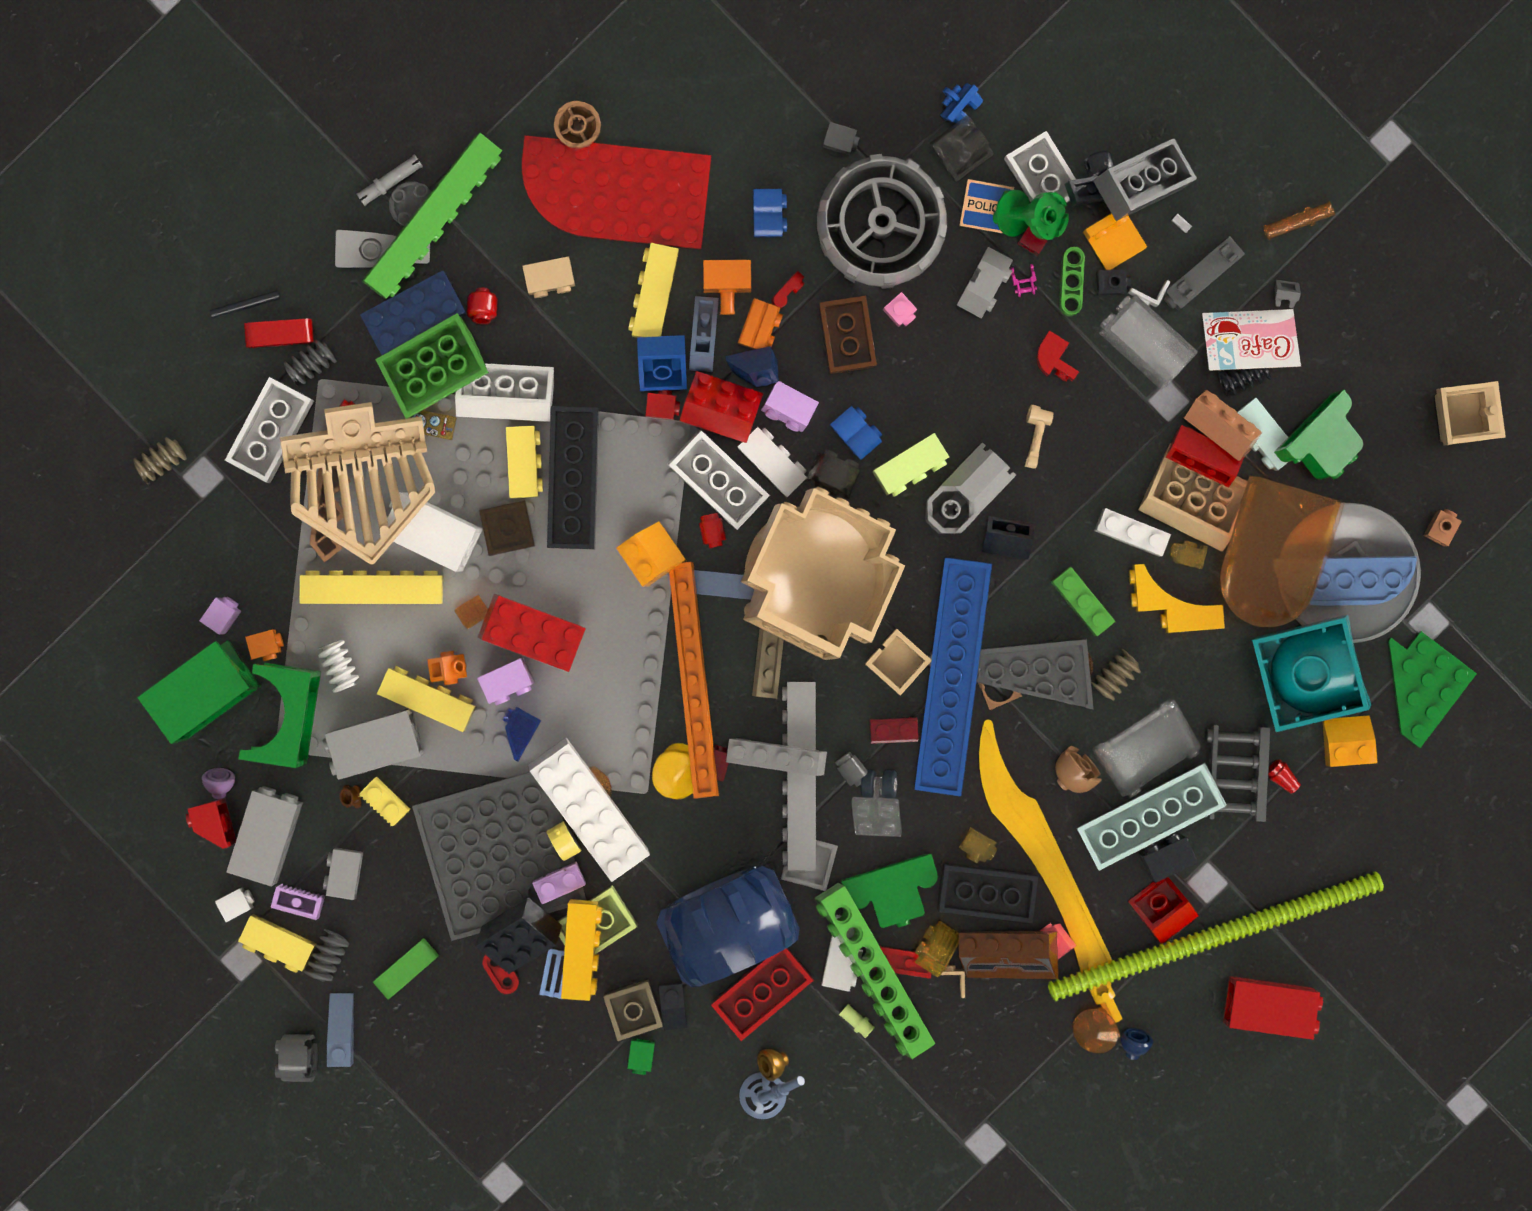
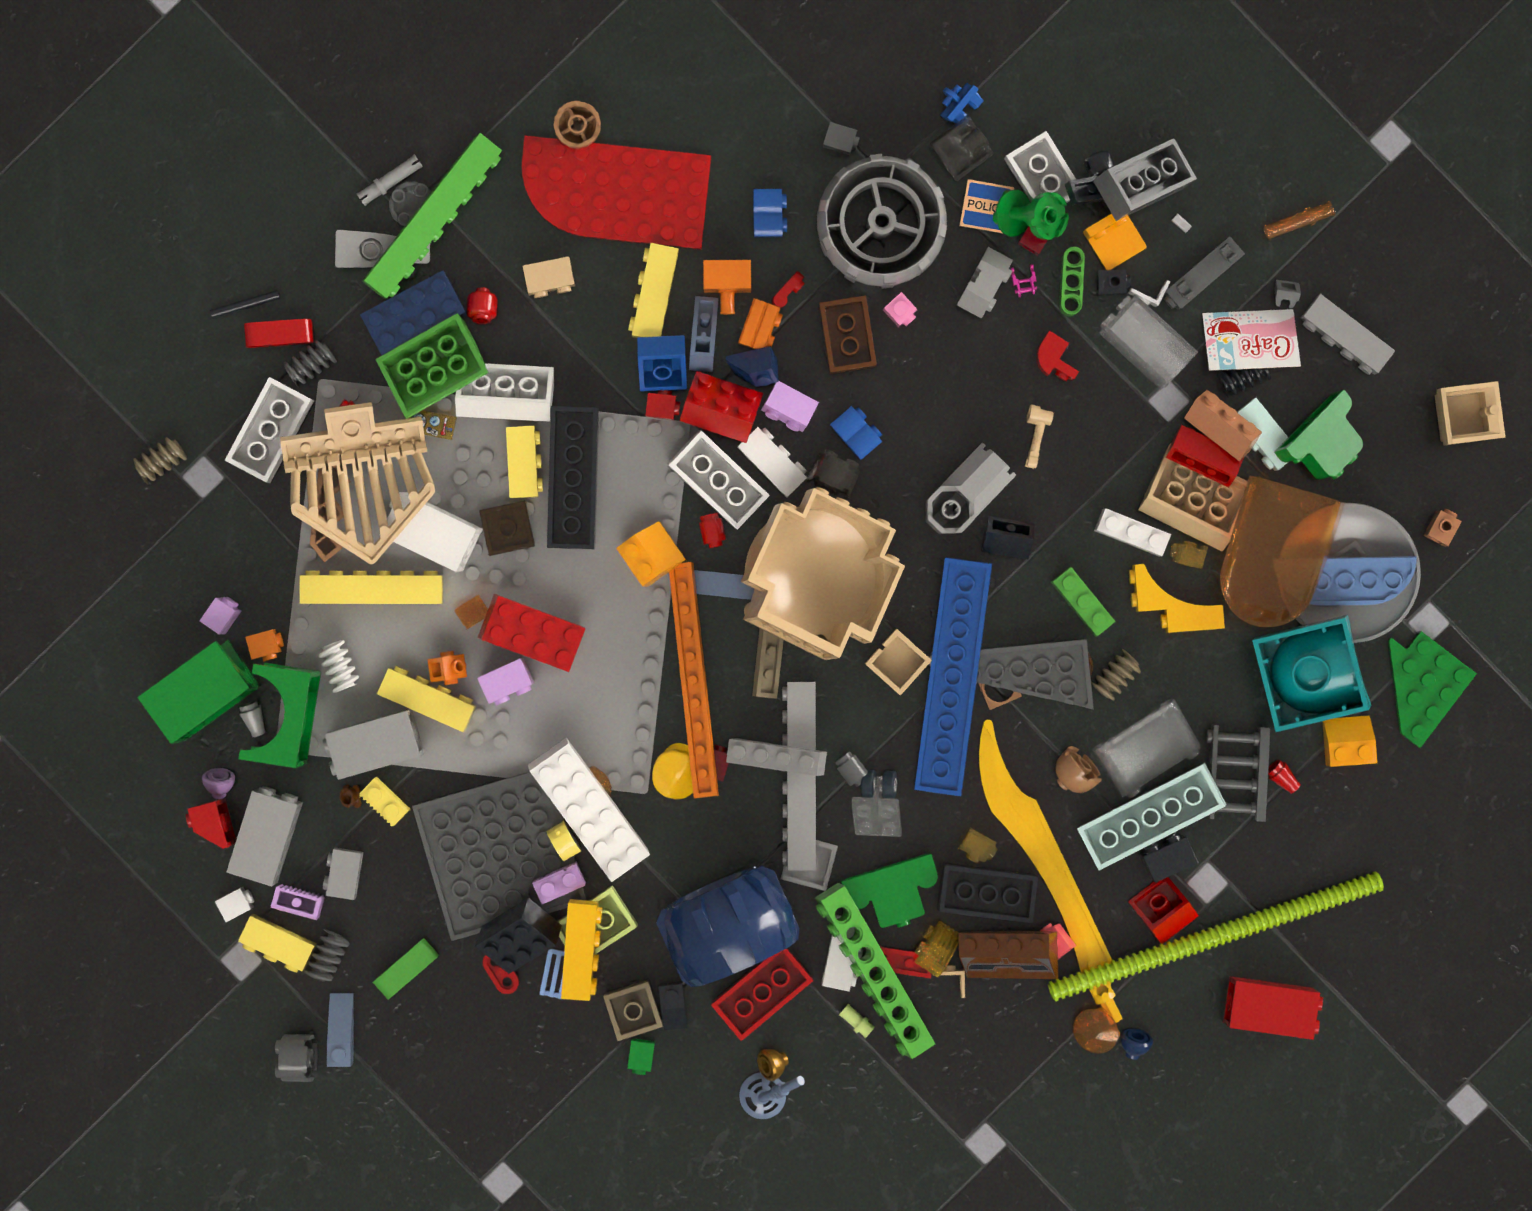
(252, 717): none -> light grey cone
(519, 729): clear blue slope -> none
(893, 730): dark red brick -> none
(911, 465): yellowish green brick -> none
(1346, 334): none -> light grey brick

